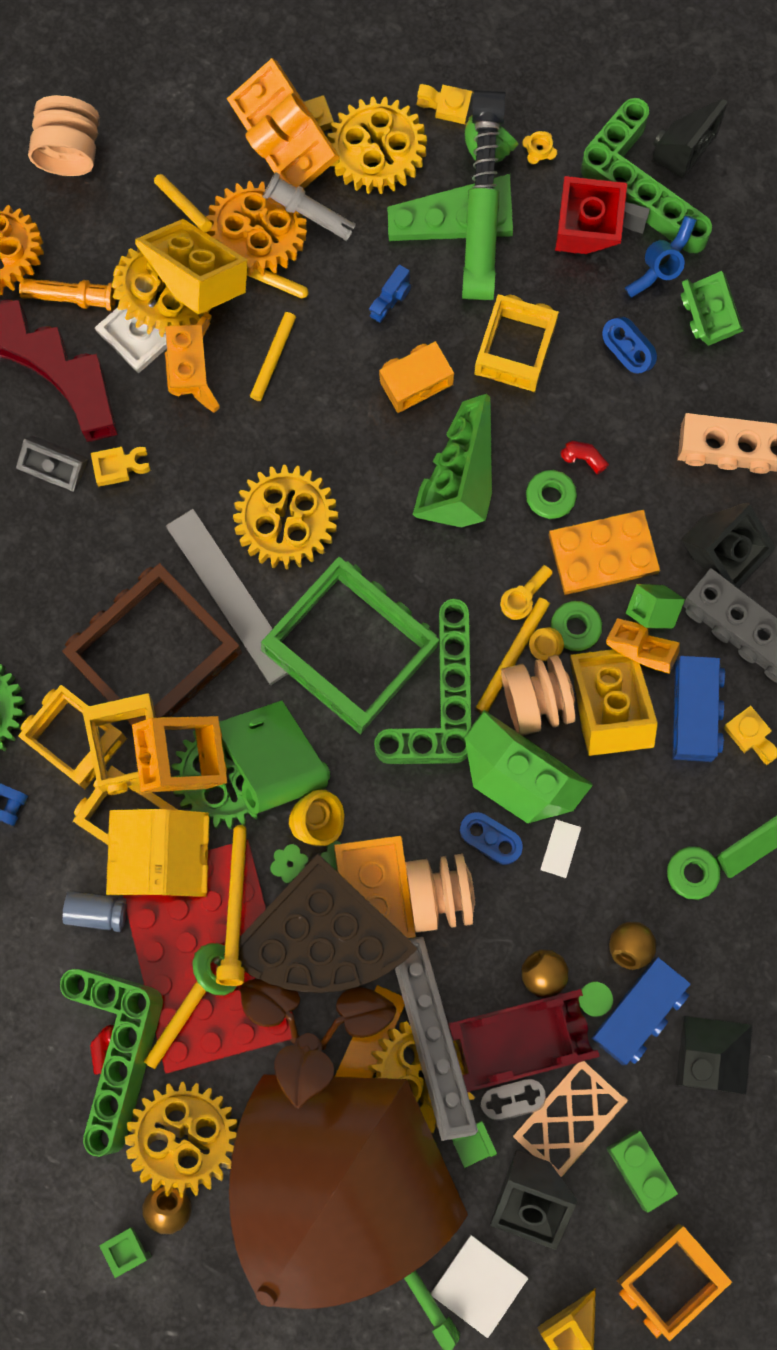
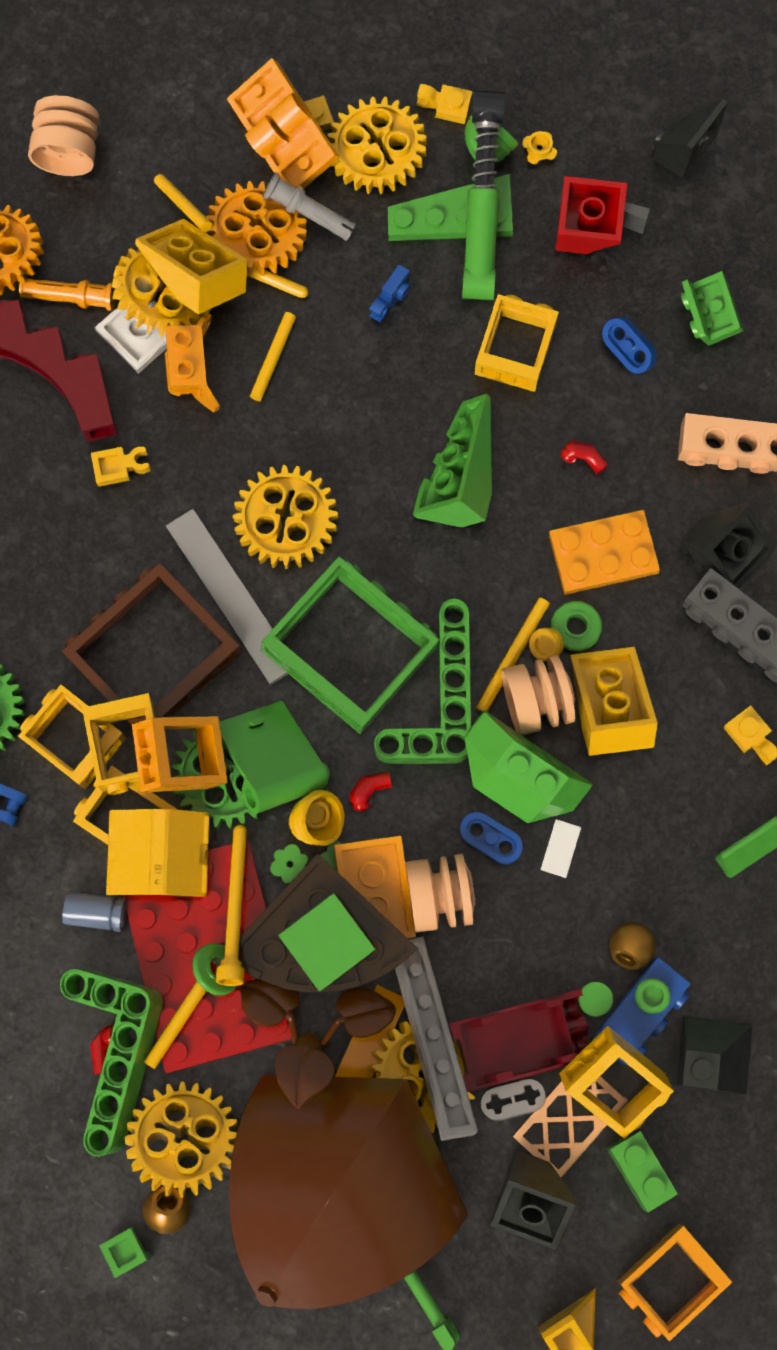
(51, 462): dark grey slope -> none
(327, 942): none -> bright green tile
(365, 787): none -> red arm
(416, 376): light orange brick -> none
(474, 1147): bright green panel -> none
(479, 1286): white tile -> none
(518, 602): yellow plate -> none
(545, 973): pearl gold piece -> none
(556, 480): bright green piece -> none
(595, 1061): none -> yellow window
(633, 642): light orange slope -> none
(638, 182): bright green beam -> none
(652, 996): none -> bright green tile
(655, 606): bright green panel -> none
(656, 252): blue piece -> none
(697, 708): blue brick -> none
(705, 861): bright green piece -> none

